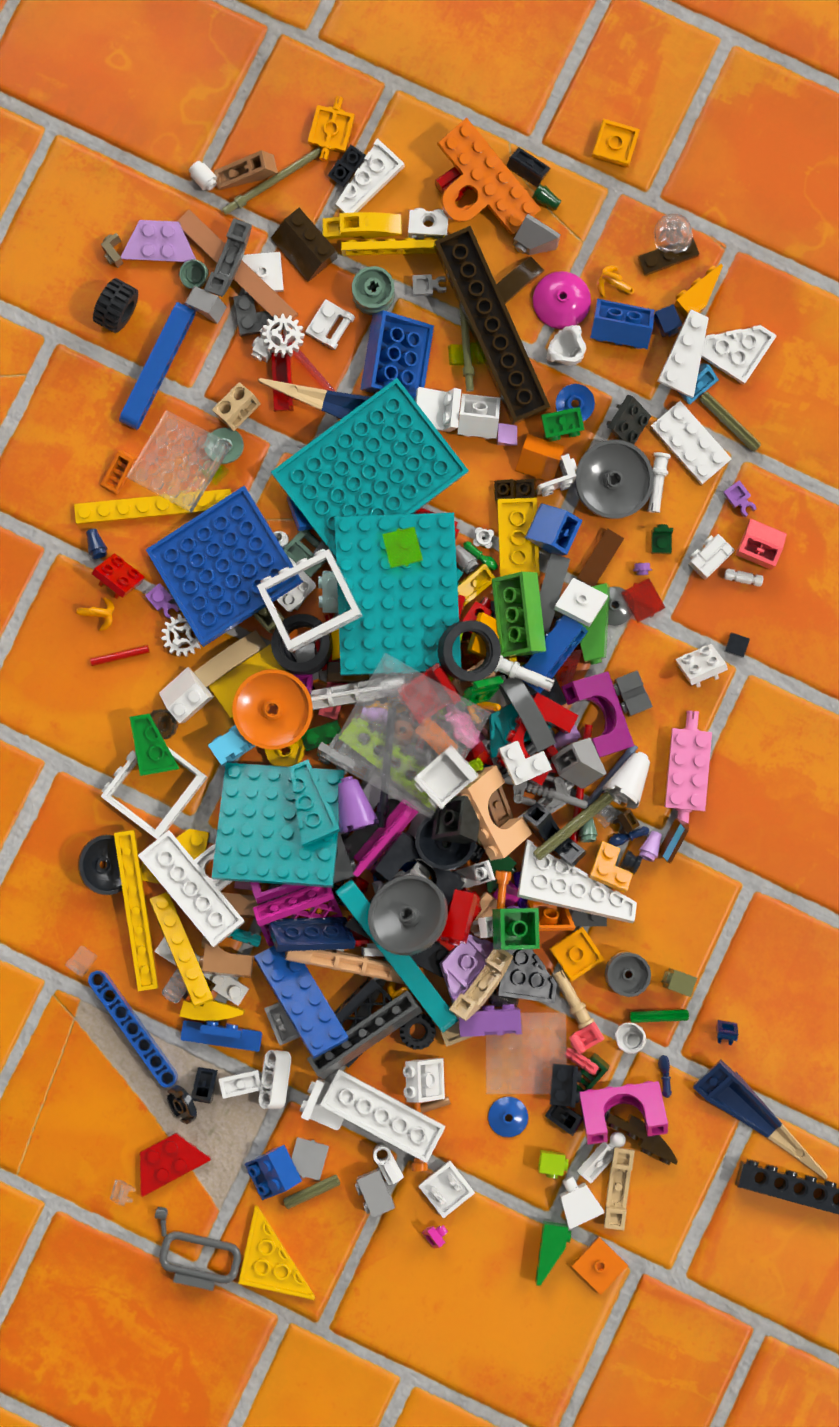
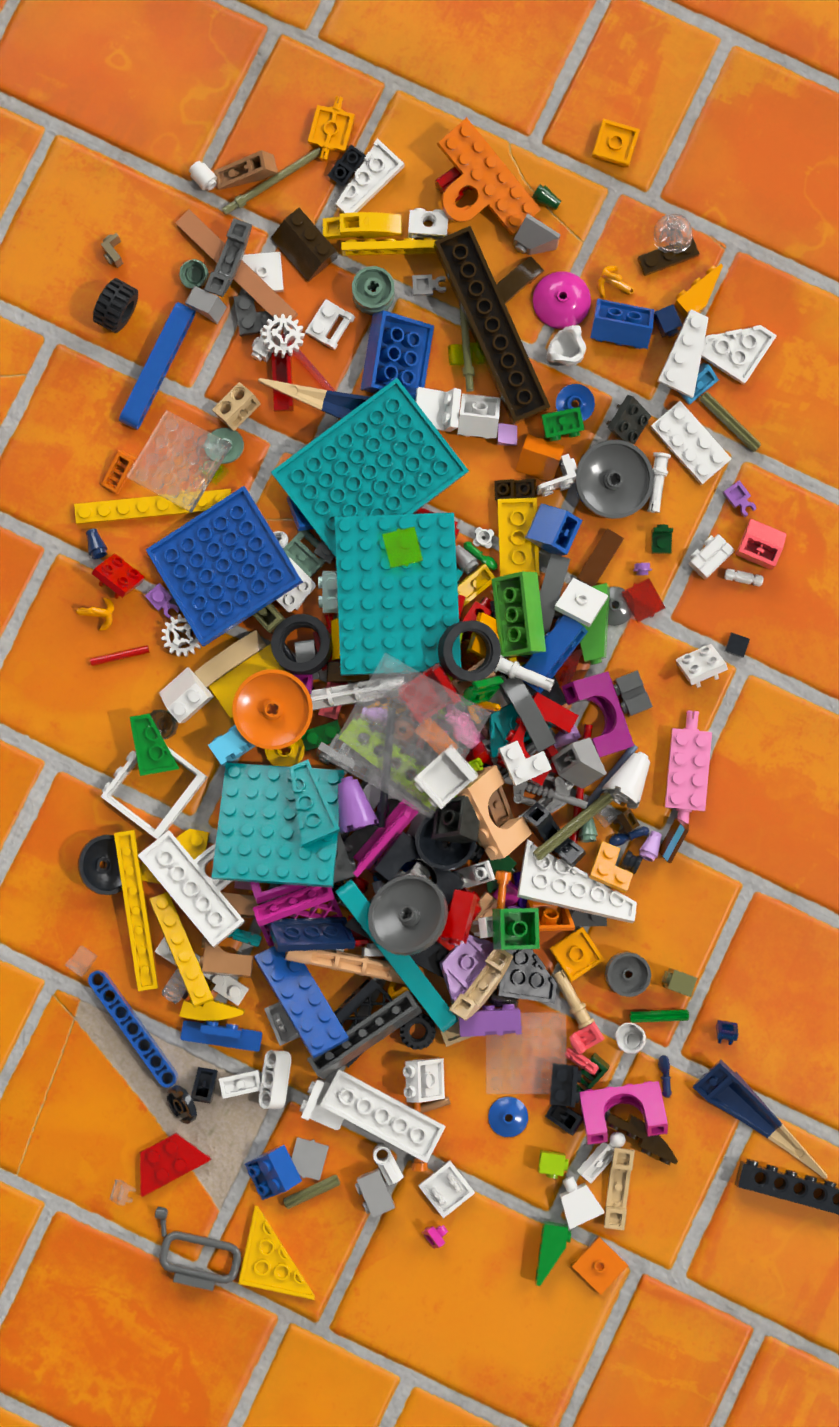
(158, 242): lavender wing -> none
(323, 629): white window -> none
(527, 167): black slope -> none

